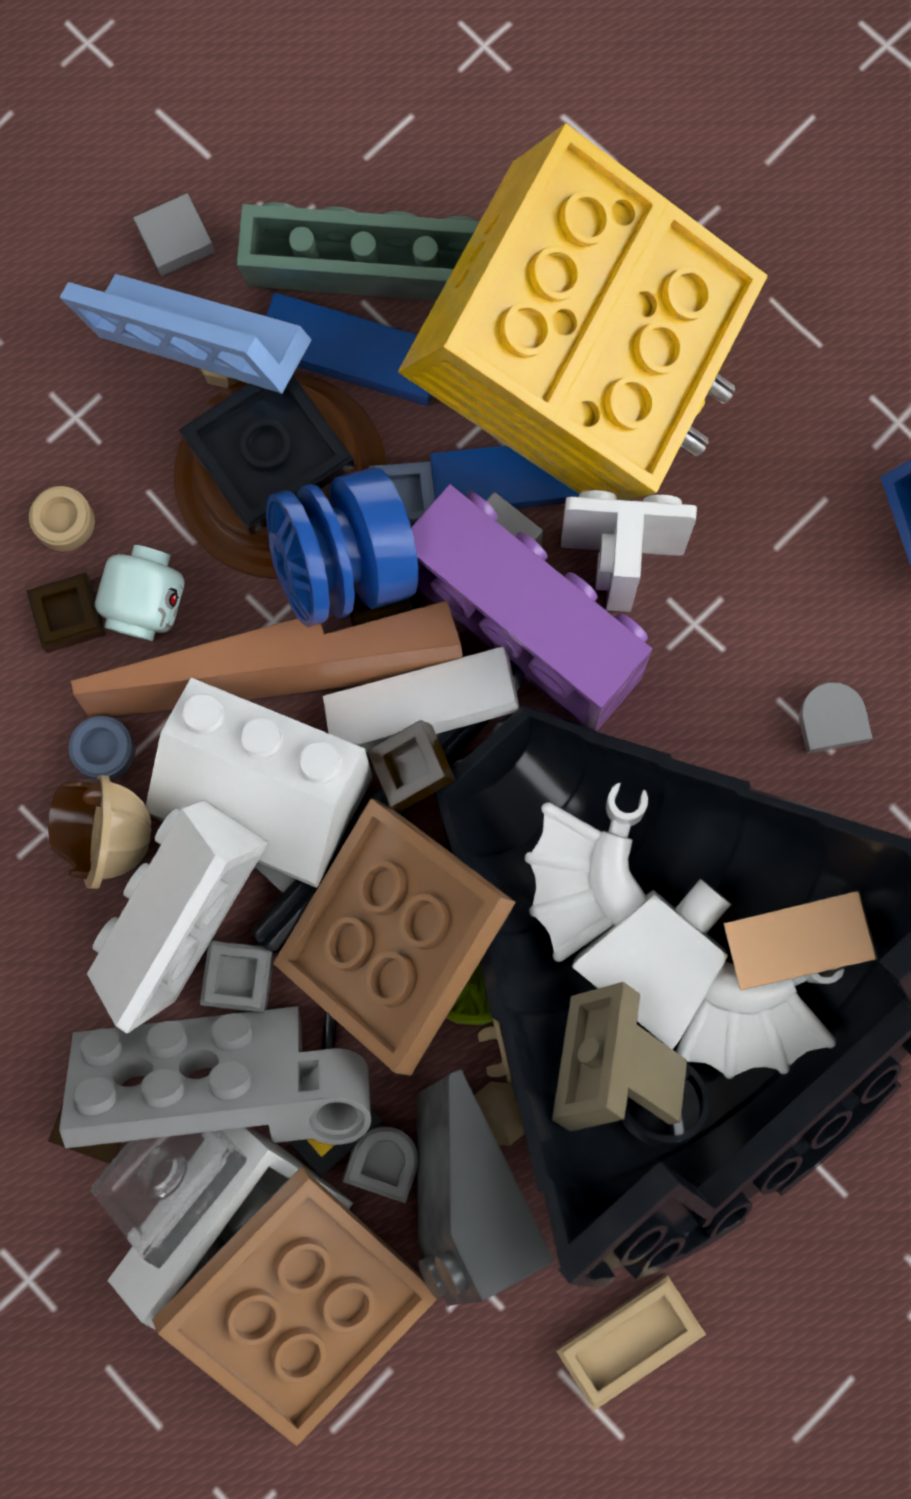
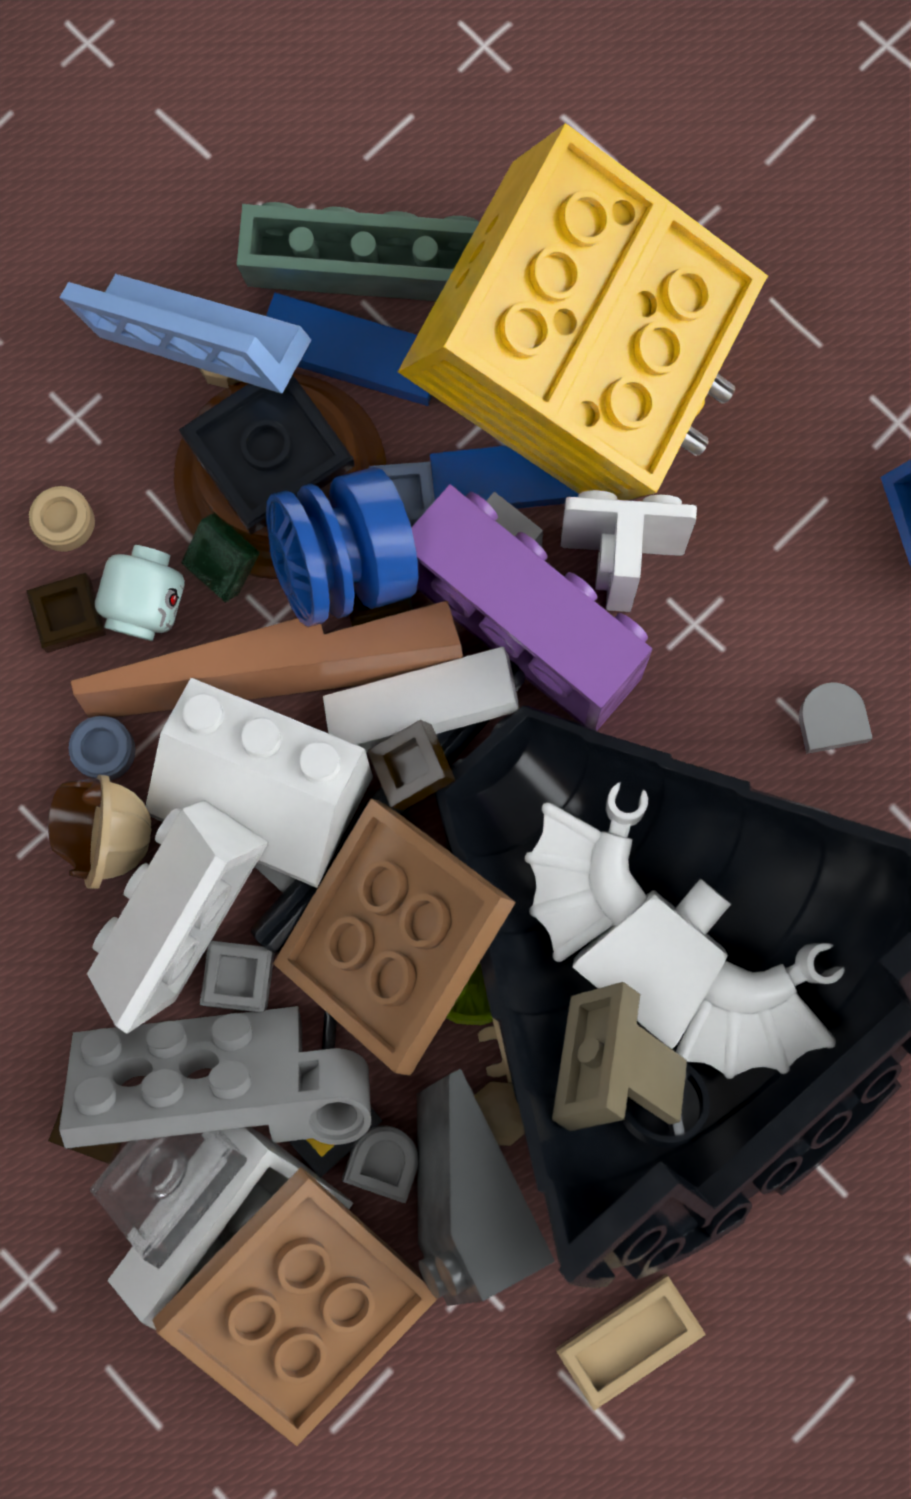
(174, 234): light grey tile -> none
(220, 557): none -> clear green tile
(800, 940): light nougat tile -> none

